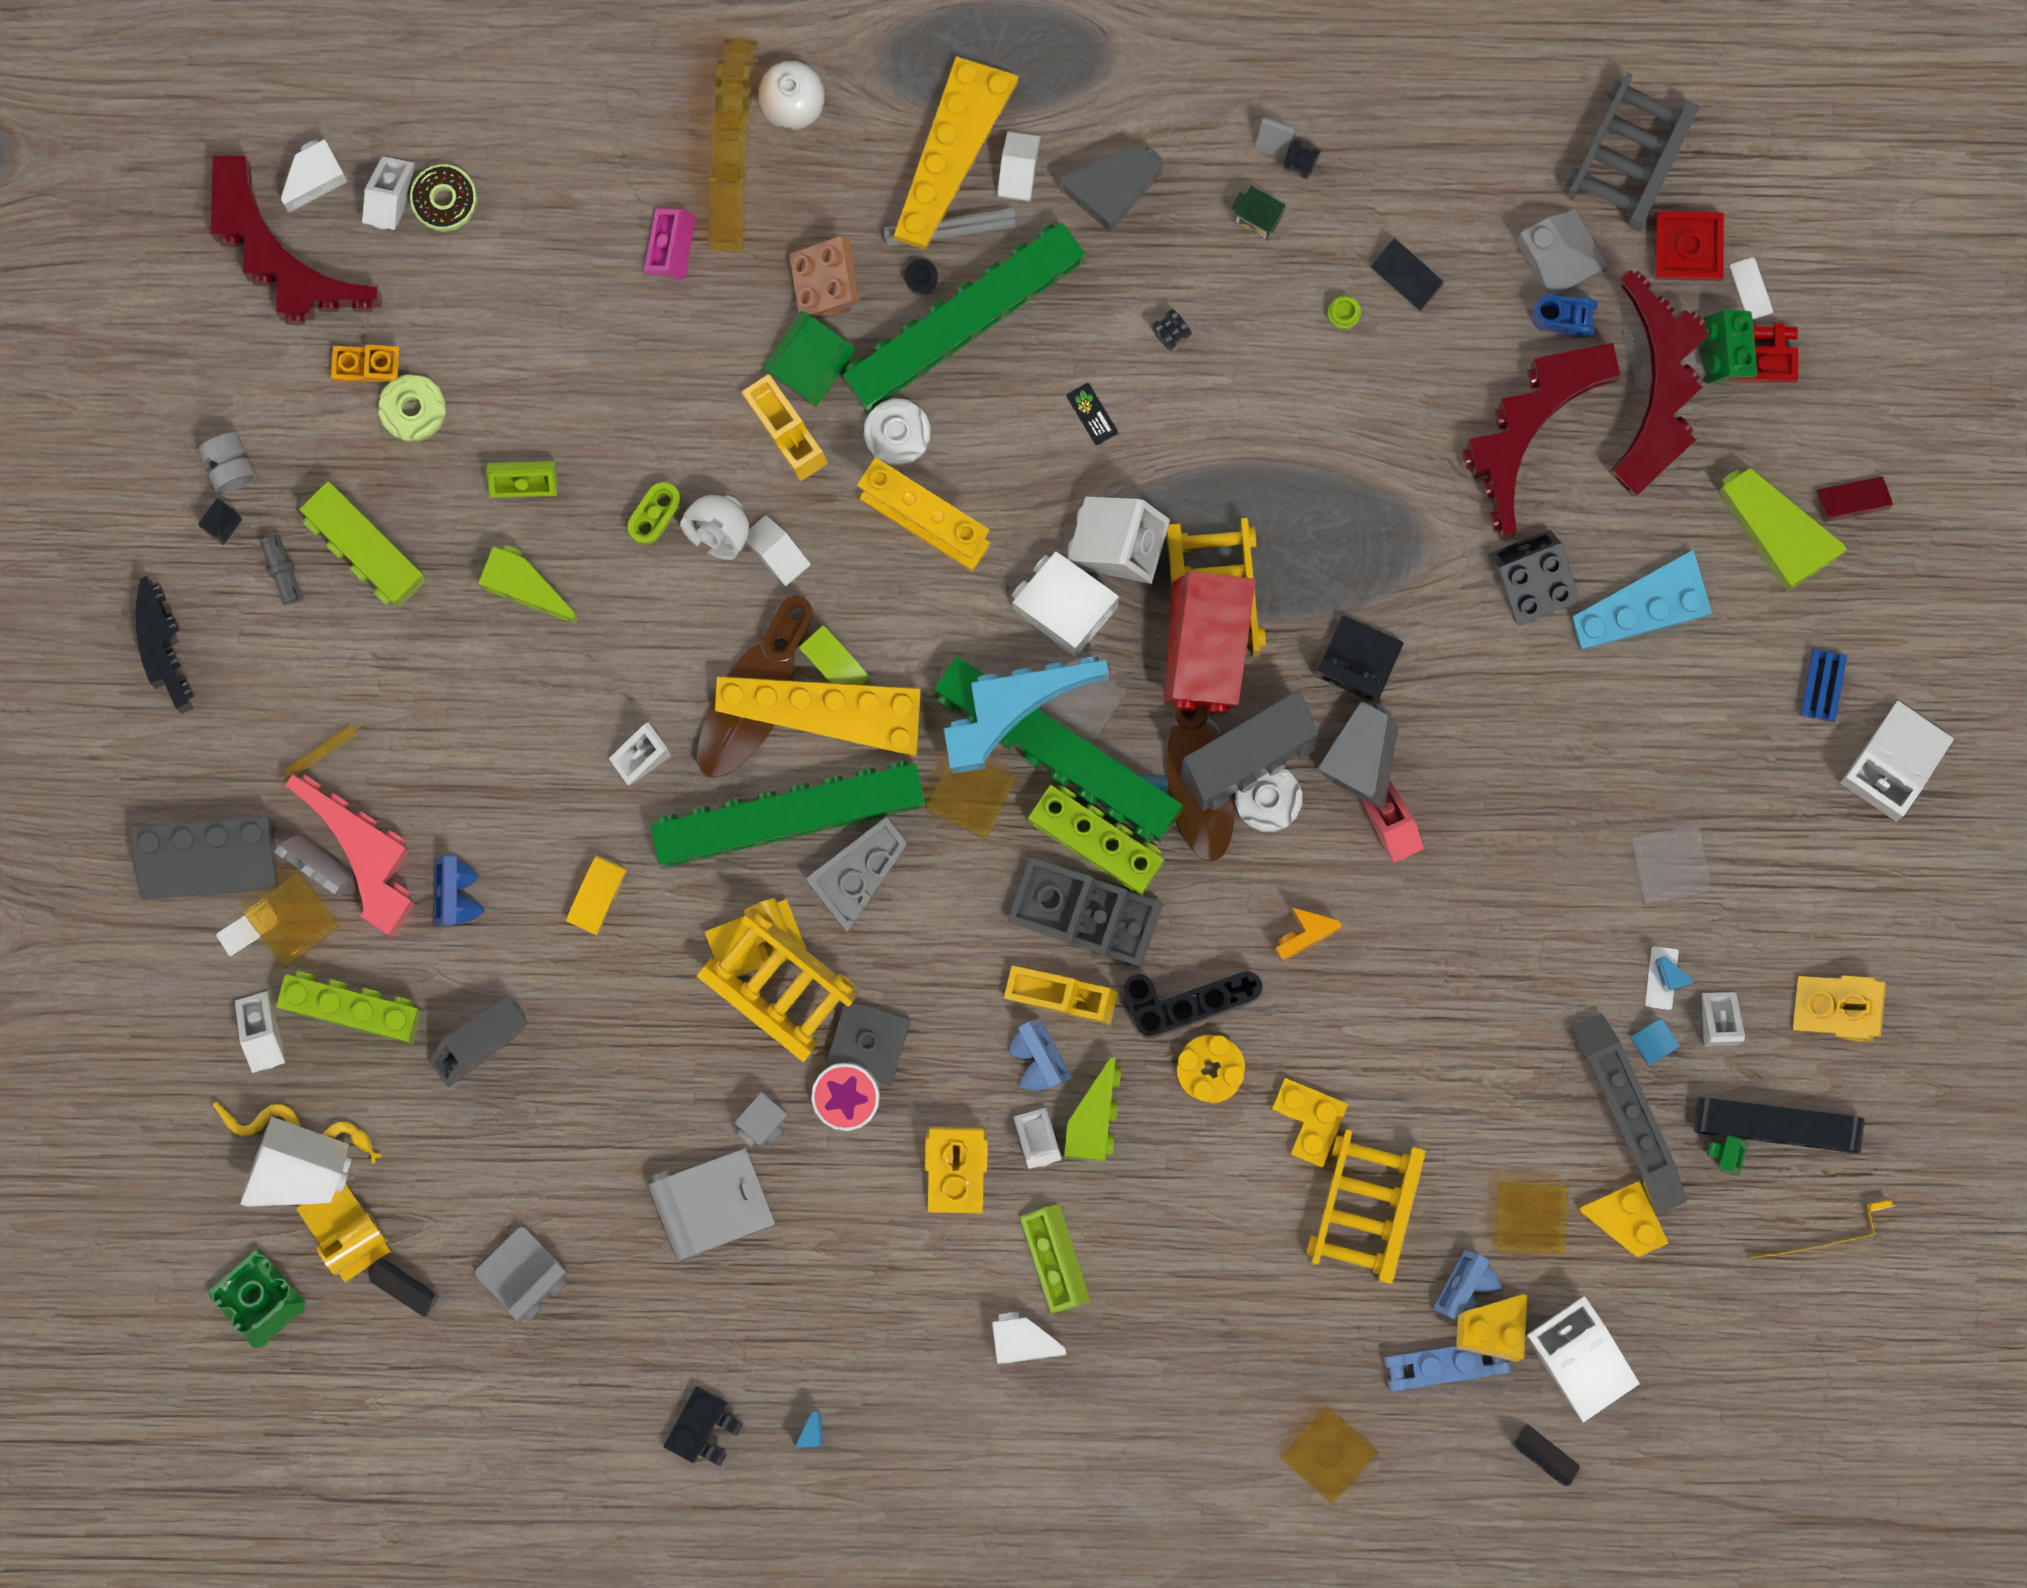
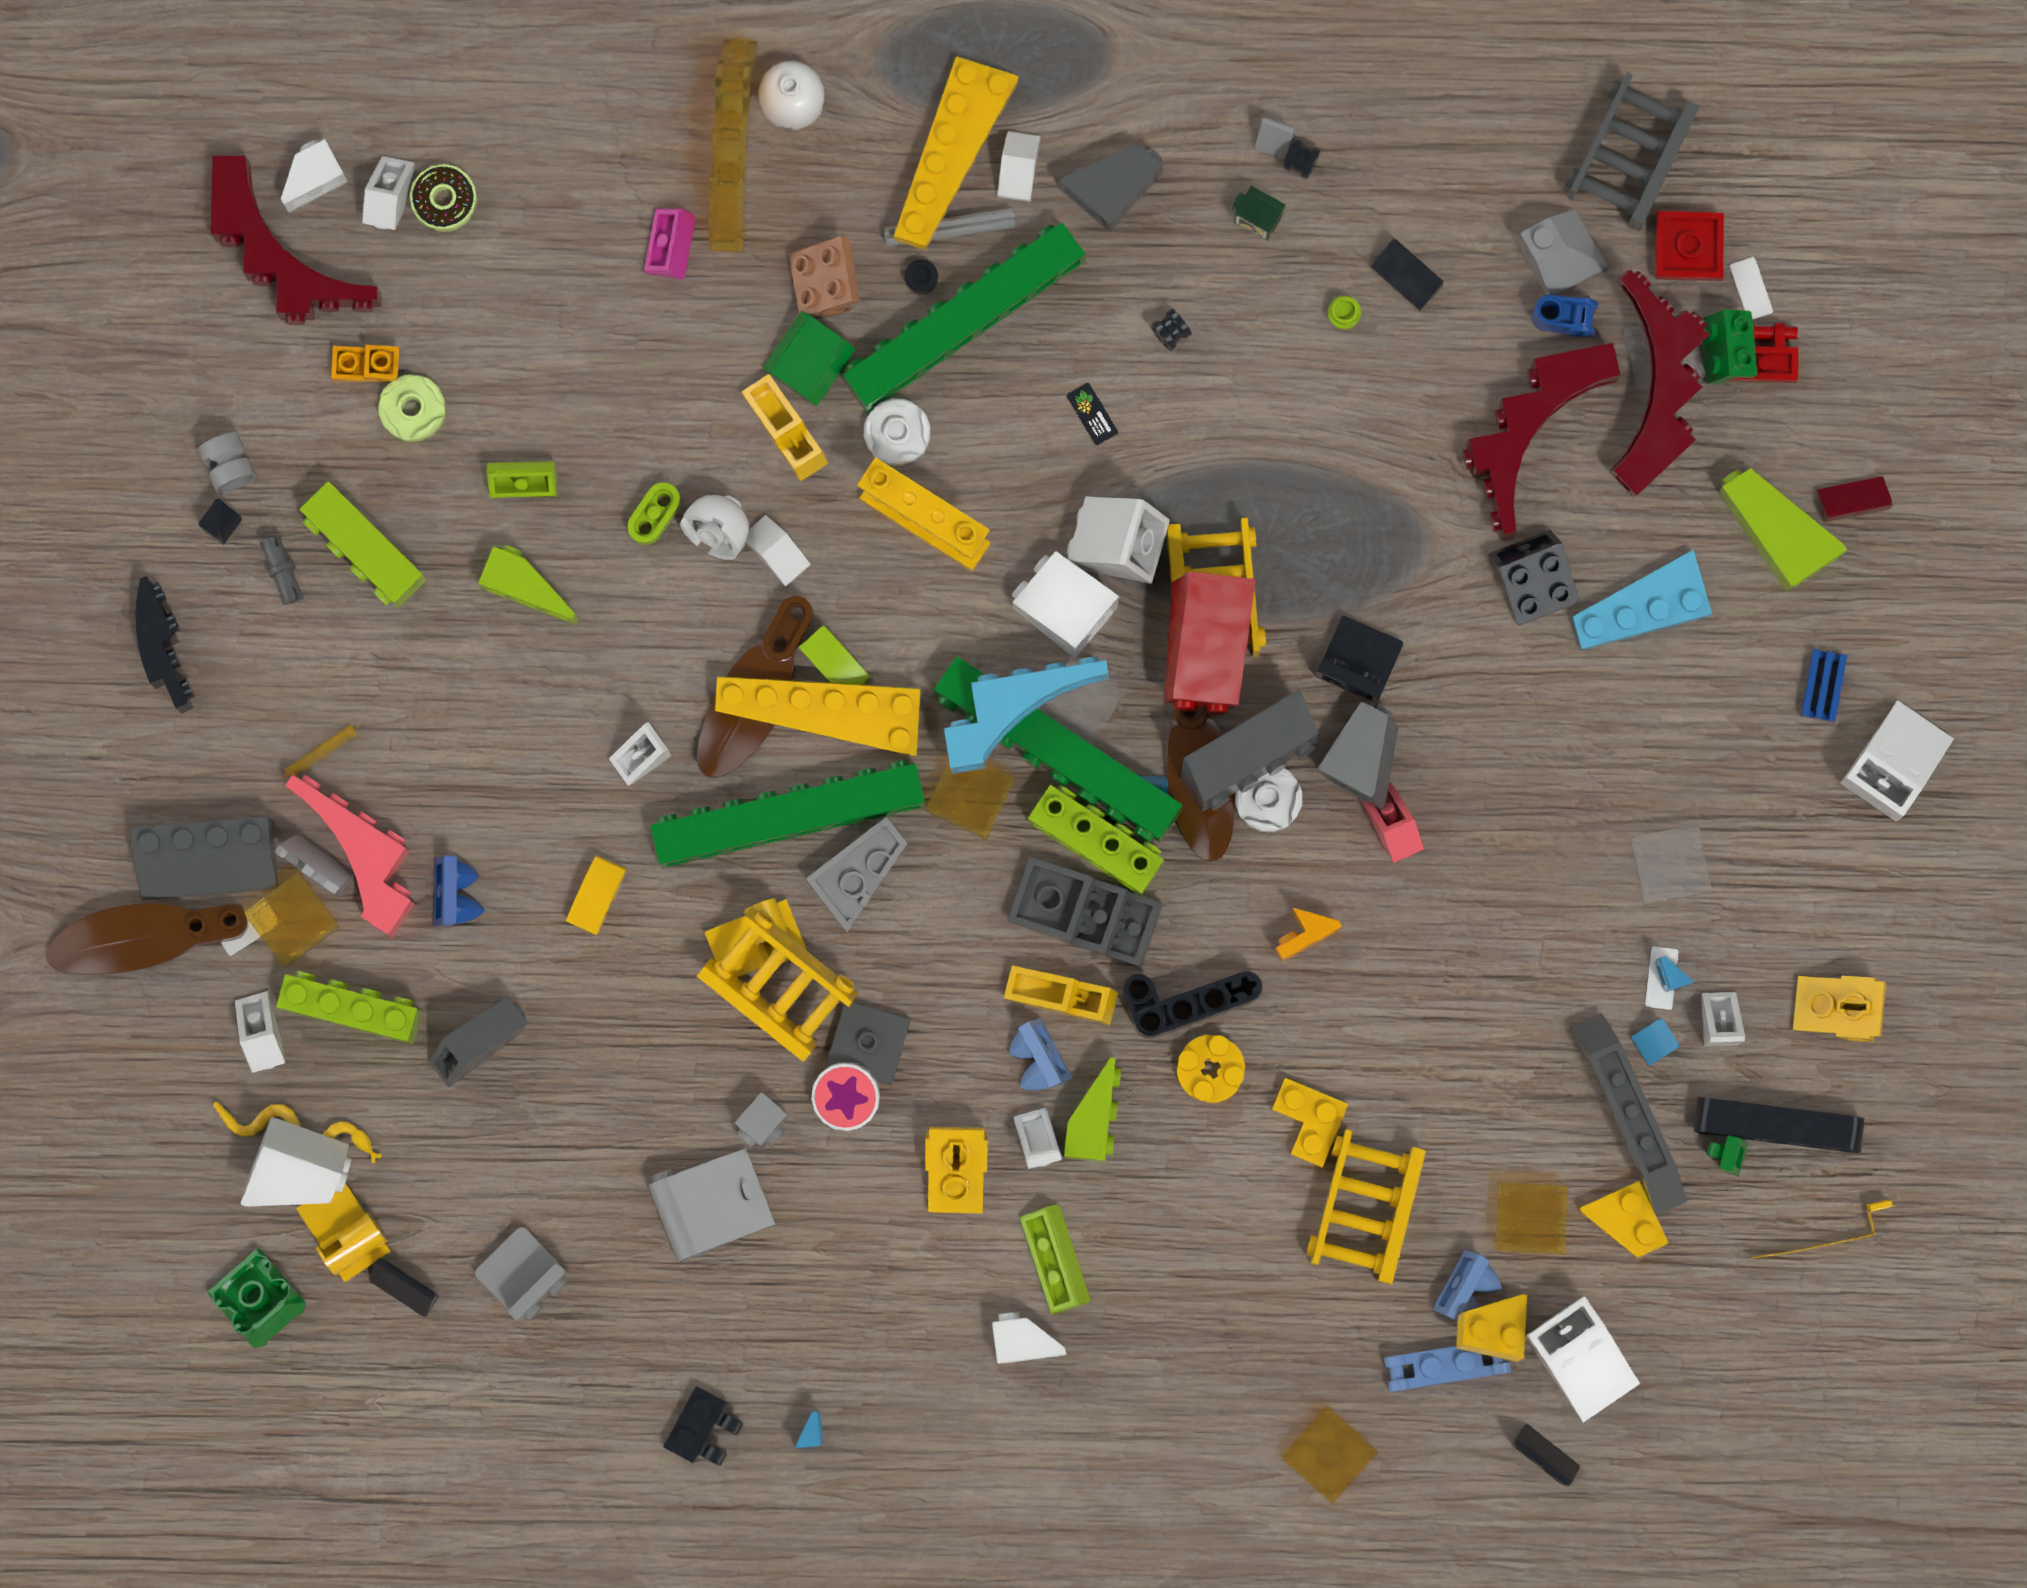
(139, 937): none -> reddish brown plant

